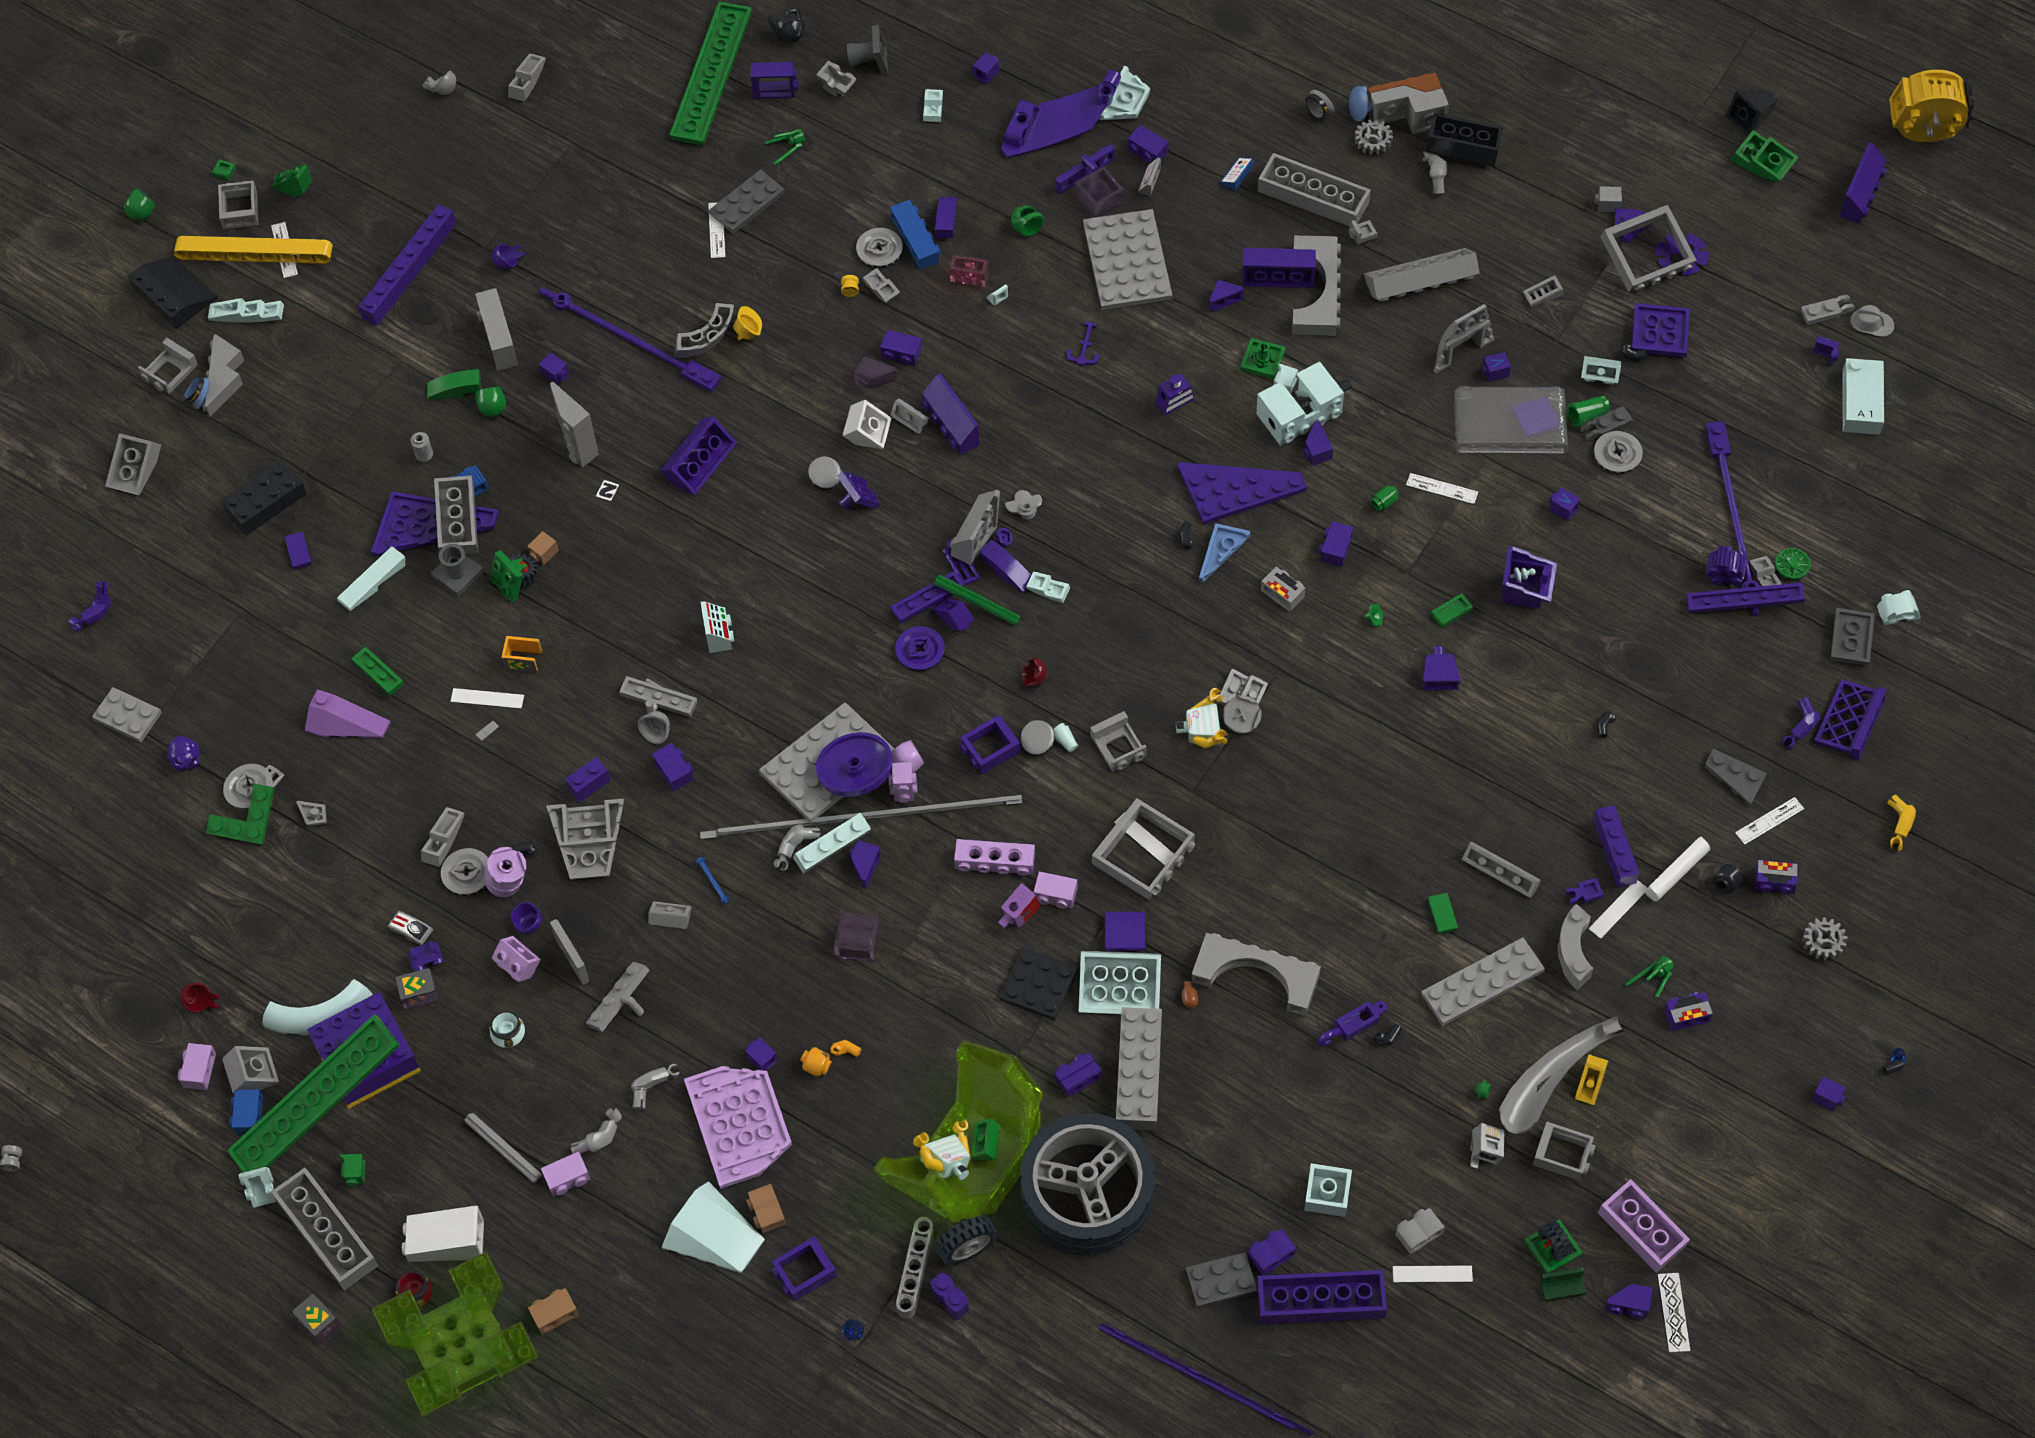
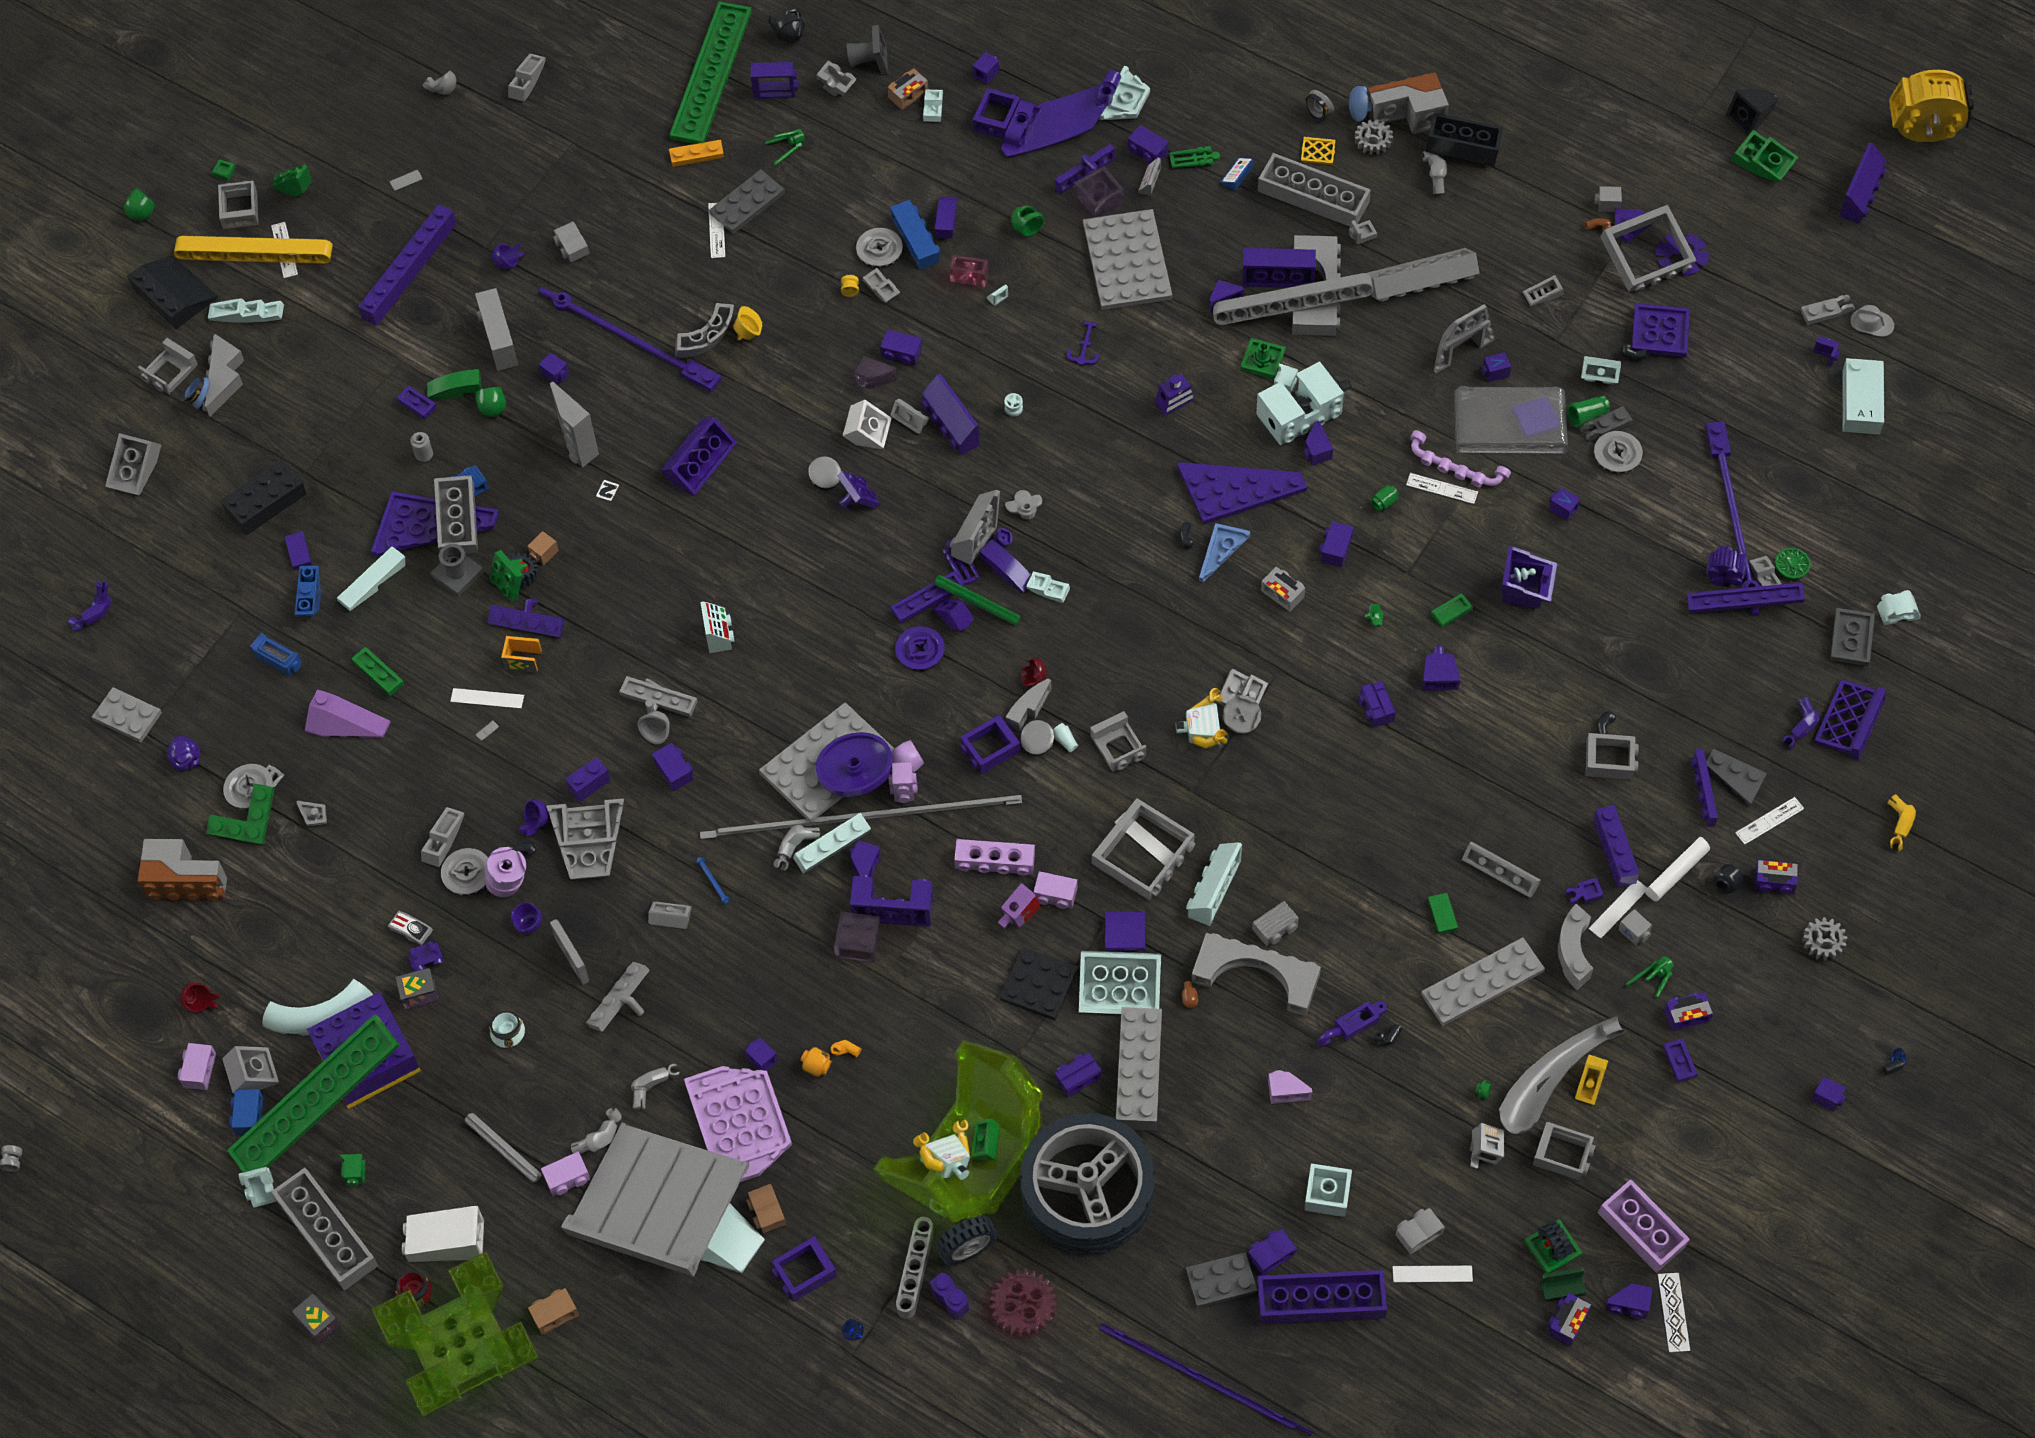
(171, 874): none -> piece
(276, 655): none -> blue window
(308, 591): none -> blue slope
(406, 180): none -> light grey sticker
(416, 402): none -> dark purple plate
(515, 959): lavender brick -> none
(526, 619): none -> dark purple plate
(535, 817): none -> dark purple piece
(571, 242): none -> light grey brick
(656, 1199): none -> light grey container
(696, 153): none -> light orange plate
(899, 911): none -> dark purple plate
(907, 88): none -> brick
(990, 126): none -> dark purple window
(1011, 400): none -> light aqua wheel
(1028, 705): none -> light grey slope
(1030, 1285): none -> clear pink gear
(1201, 160): none -> green piece
(1215, 883): none -> light aqua slope
(1275, 924): none -> light grey brick
(1287, 1088): none -> lavender slope
(1292, 299): none -> light grey beam
(1319, 160): none -> yellow window
(1377, 704): none -> dark purple brick
(1461, 471): none -> lavender bar
(1569, 1318): none -> brick
(1597, 222): none -> dark orange arm
(1607, 770): none -> light grey window
(1635, 927): none -> light grey brick
(1680, 1060): none -> dark purple plate
(1705, 794): none -> dark purple plate

